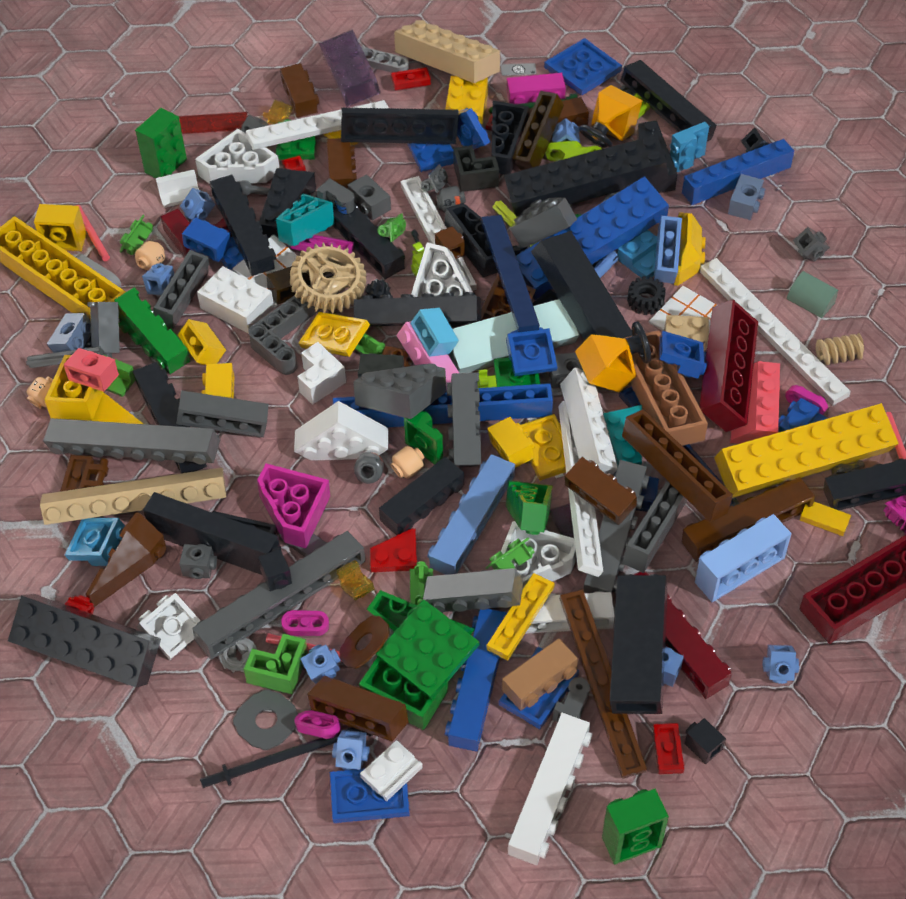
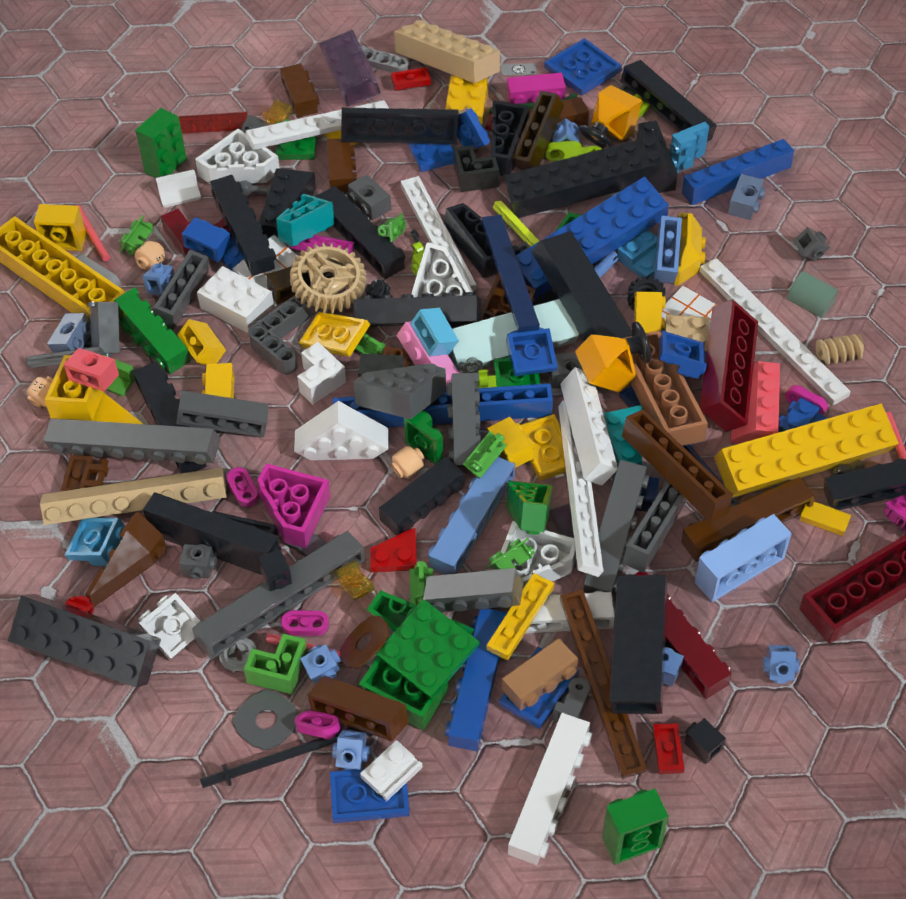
(197, 204): medium blue brick -> none
(244, 488): none -> dark pink plate
(294, 163): red tile -> none
(340, 196): dark grey leg -> none
(362, 470): dark grey head -> none
(436, 180): dark grey hinge -> none
(449, 197): dark grey head -> none
(452, 240): reddish brown brick -> none
(471, 365): none -> clear smoke arm
(485, 454): none -> bright green hinge
(542, 220): dark grey brick -> none
(601, 490): reddish brown brick -> none
(648, 310): none -> yellow brick
(755, 139): black brick -> none

